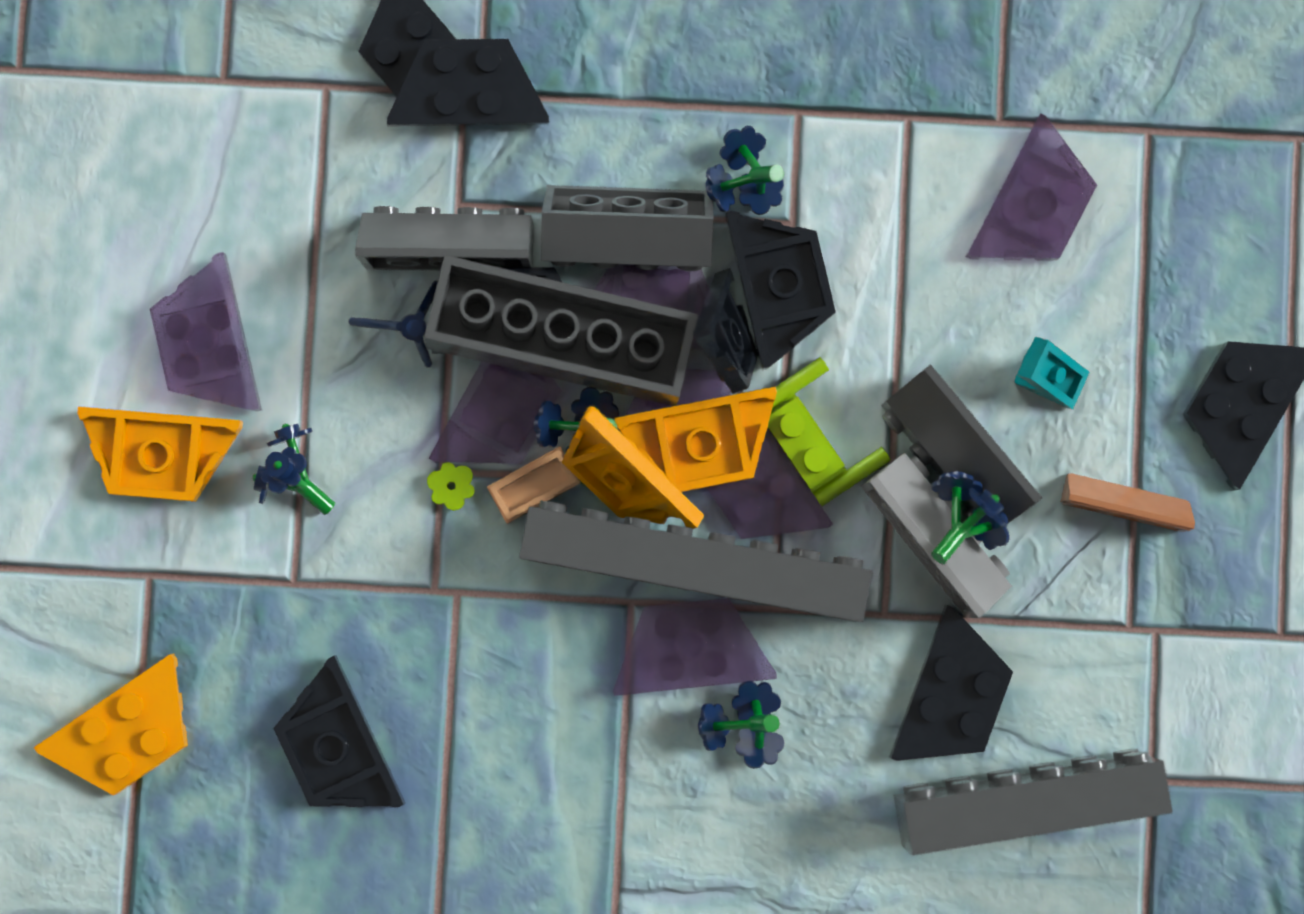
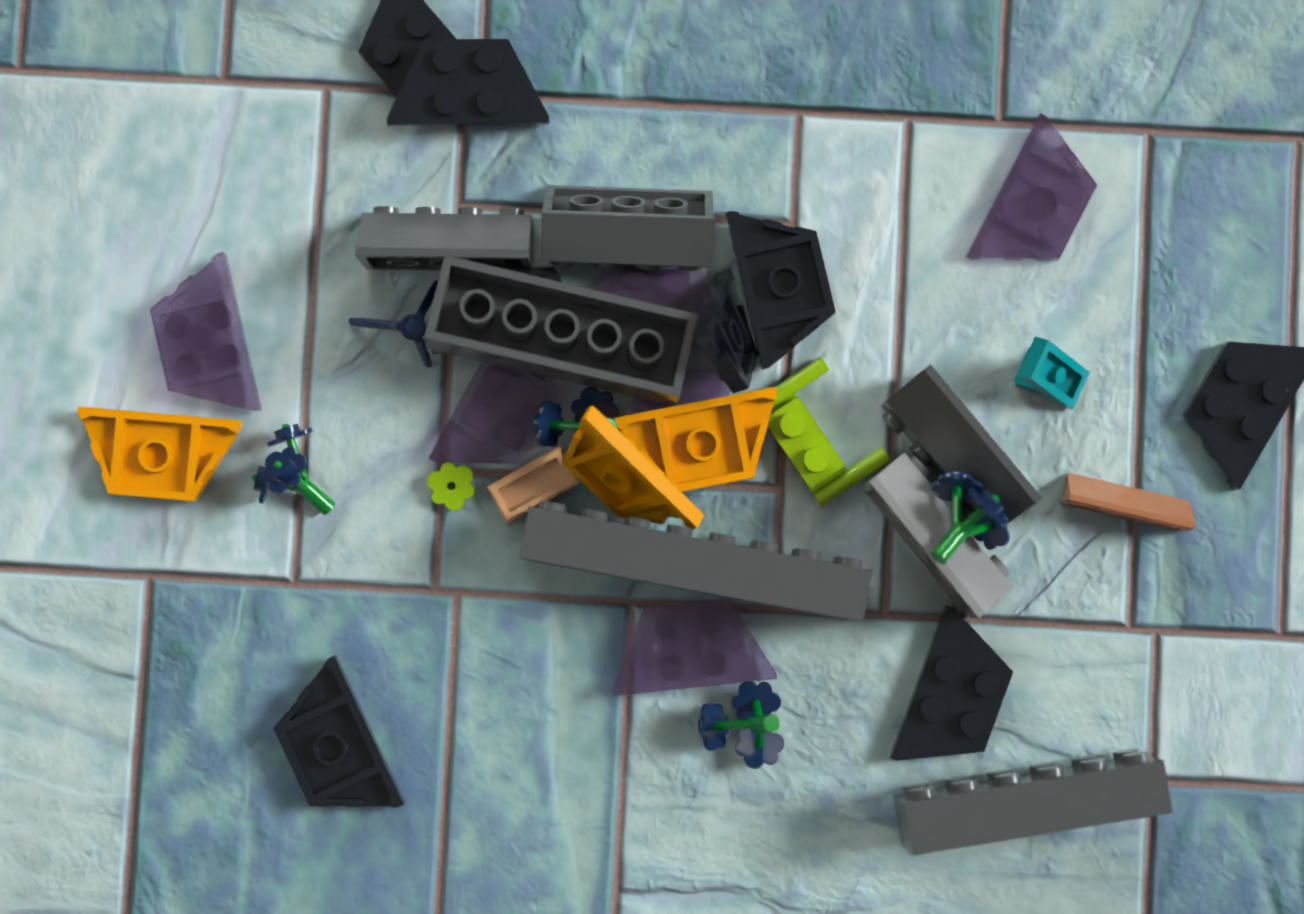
(124, 732): light orange wing -> none
(759, 188): dark blue plant -> none
(773, 500): clear purple wing -> none

